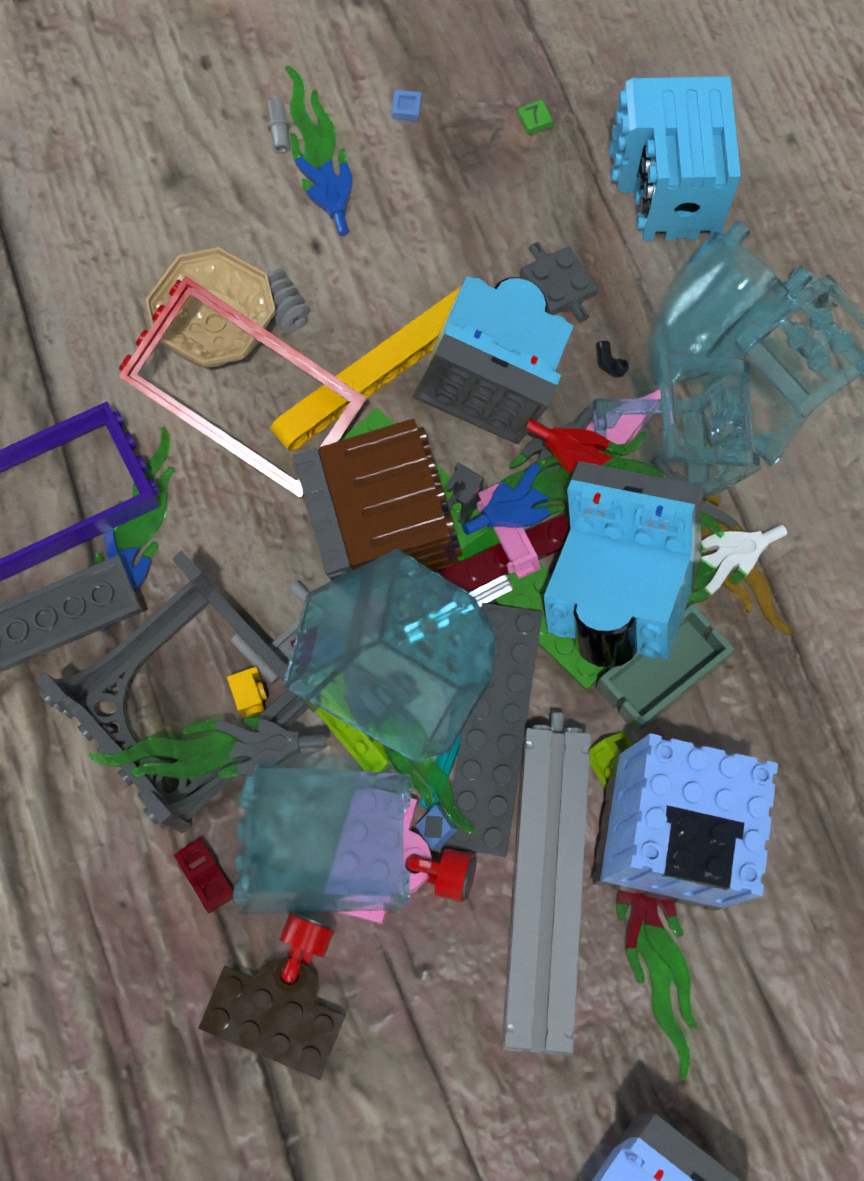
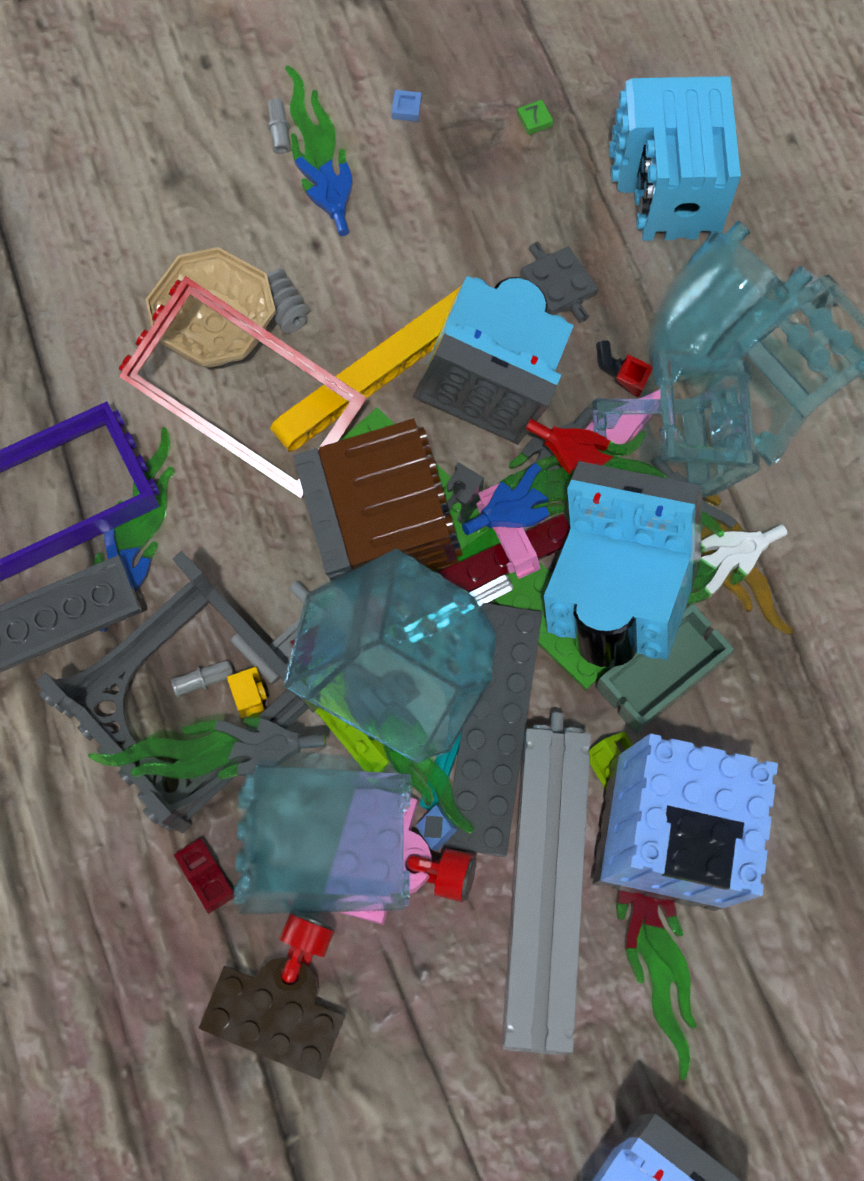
(201, 678): none -> light grey axle
(634, 375): none -> red slope

